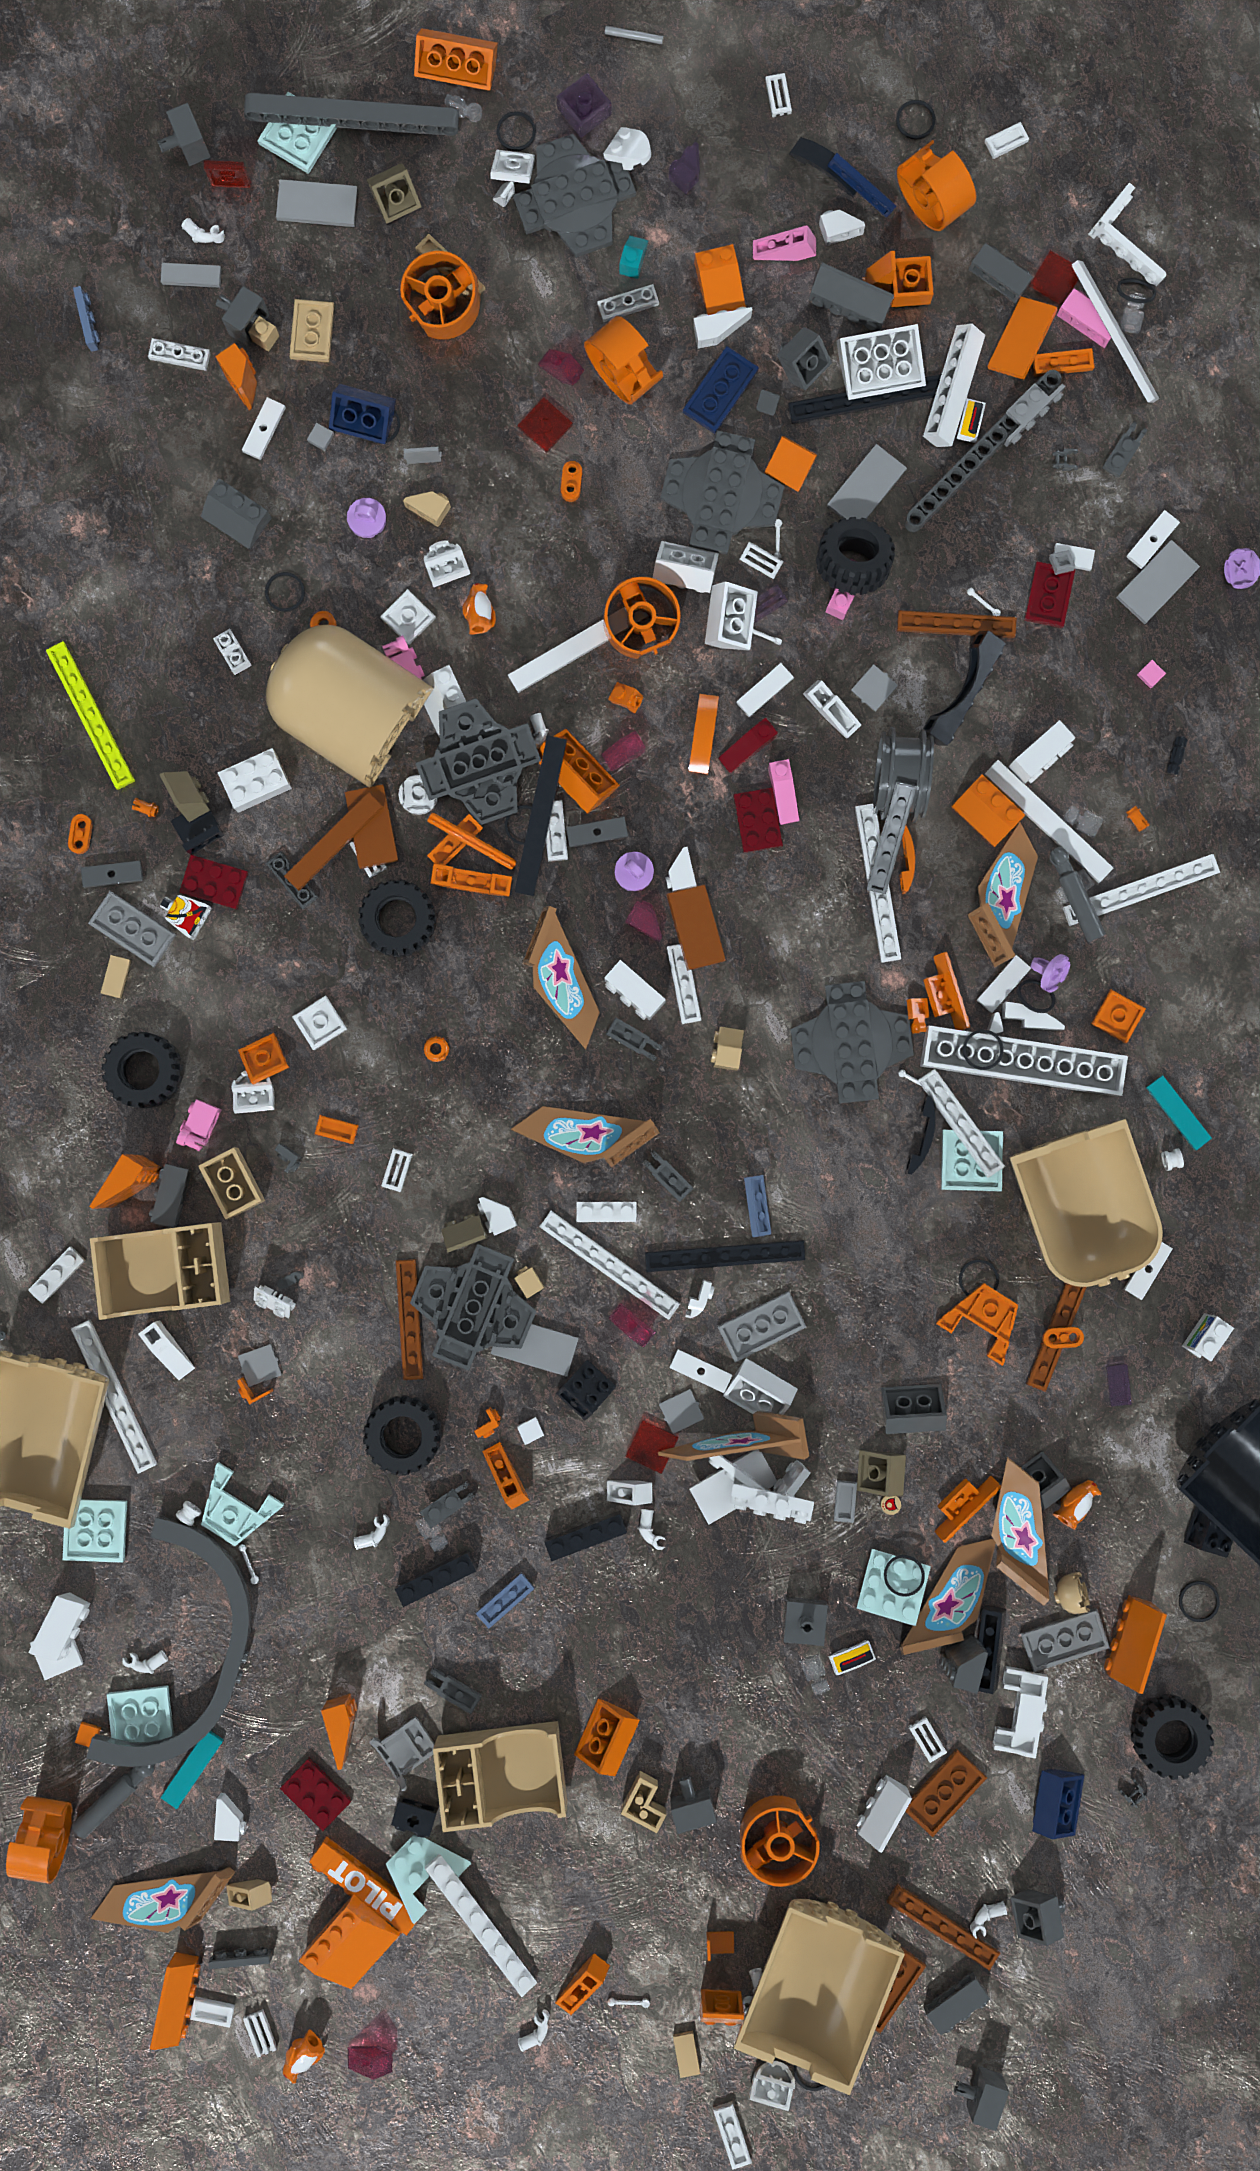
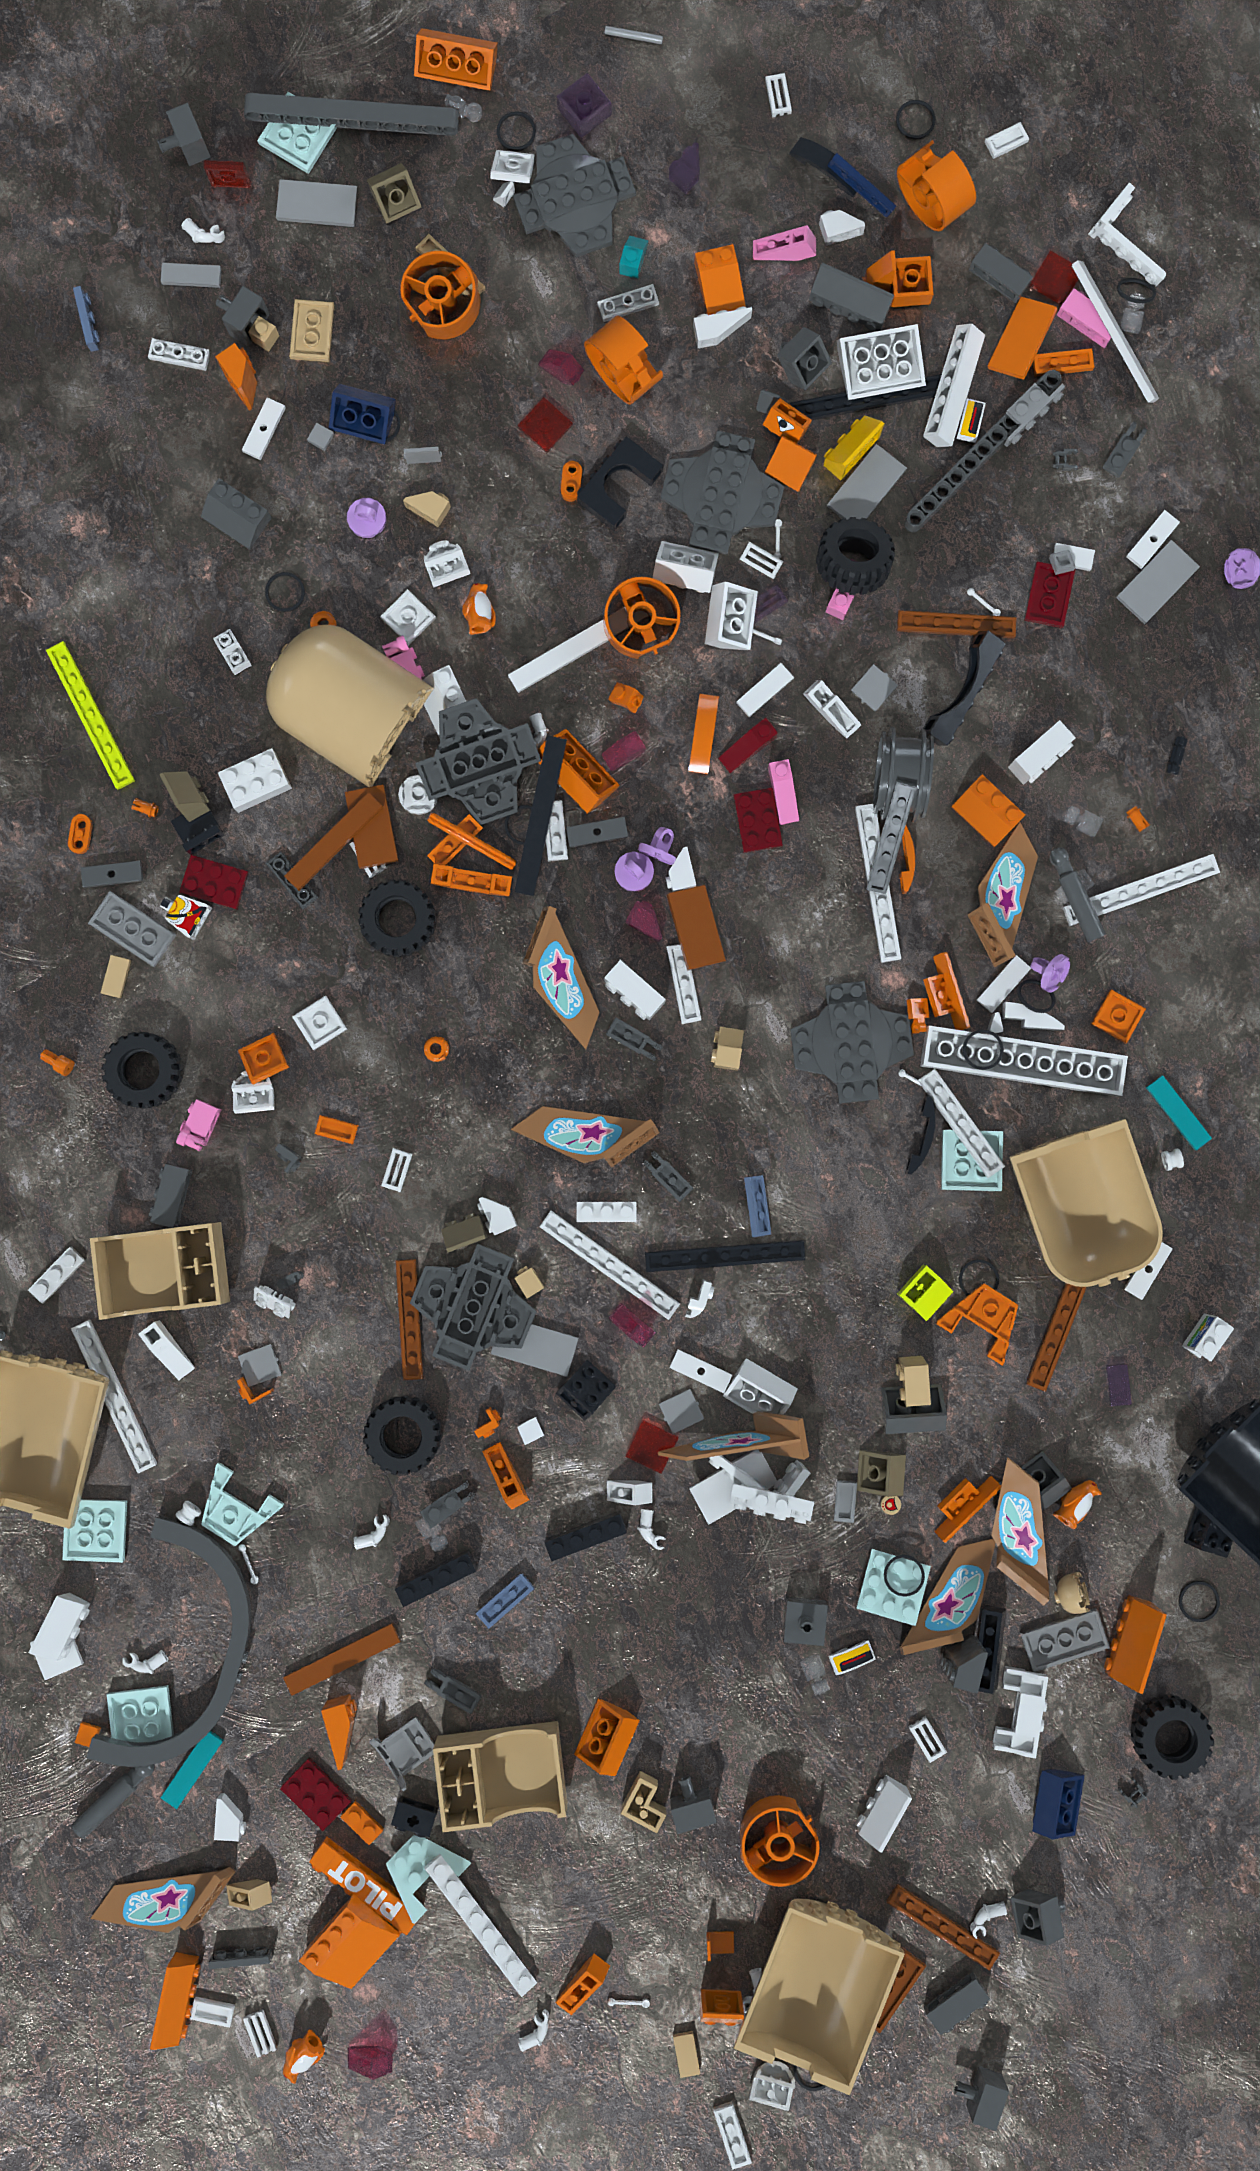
(40, 1840): orange animal -> none
(60, 1063): none -> orange piece
(126, 1179): orange slope -> none
(231, 1183): tan brick -> none
(341, 1659): none -> dark orange tile
(362, 1822): none -> orange plate
(626, 457): none -> black arch
(628, 148): white slope -> none
(659, 848): none -> lavender tile
(720, 389): dark blue plate -> none
(761, 1326): light grey tile -> none
(787, 421): none -> orange brick
(853, 446): none -> yellow slope
(914, 1375): none -> tan brick
(925, 1292): none -> neon yellow slope
(945, 1792): dark orange tile -> none
(1048, 821): white tile -> none
(1062, 1337): orange plate -> none
(1151, 674): bright pink tile -> none

